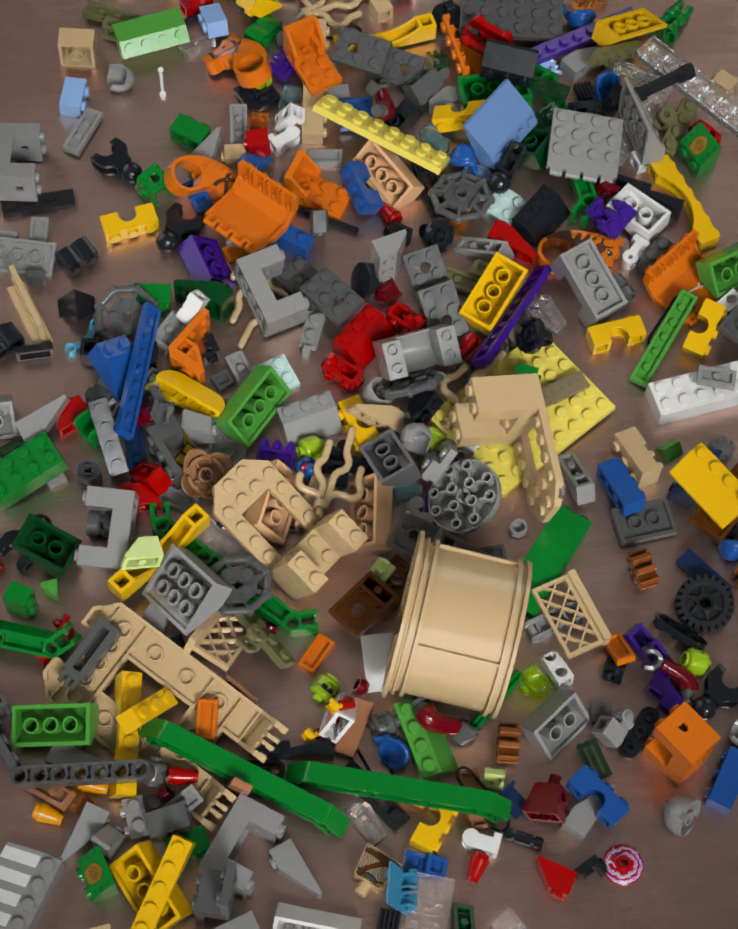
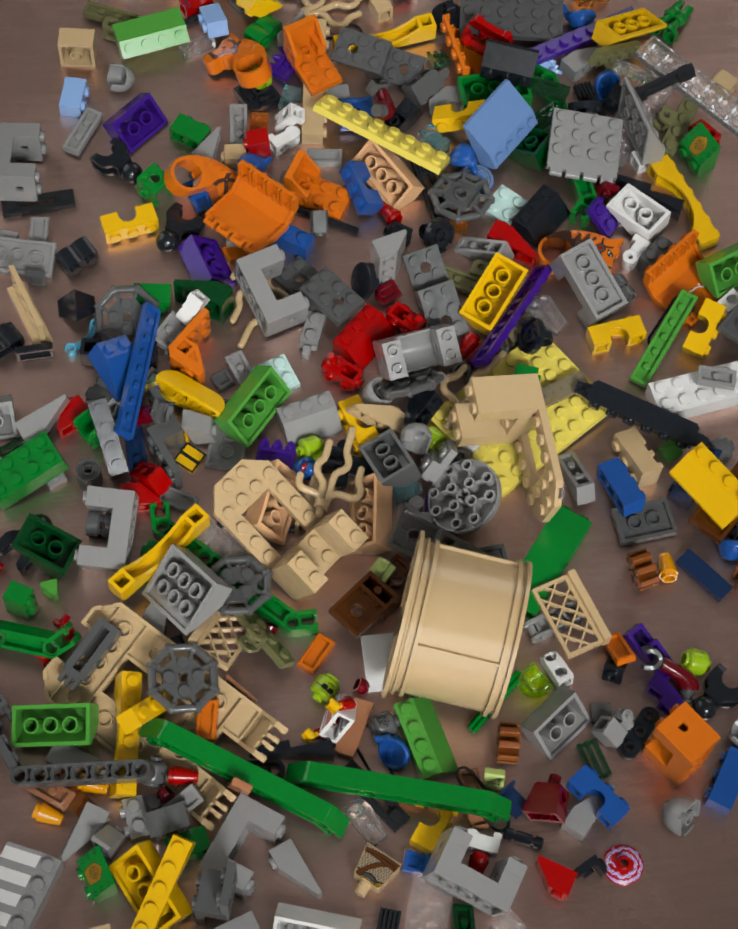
(136, 121): none -> dark purple slope
(144, 553): yellowish green slope -> none
(162, 94): white hinge -> none
(183, 690): none -> dark grey plate
(197, 460): medium nougat brick -> none
(212, 349): black bracket -> none
(401, 888): dark azure hinge -> none
(435, 722): piece -> none
(490, 894): none -> light grey piece
(507, 170): black piece -> none
(517, 527): light grey tile -> none
(616, 220): dark purple plate -> none
(641, 413): none -> black hinge
(667, 568): none -> light orange cone
(678, 632): black plate -> none
(708, 589): black wheel -> none

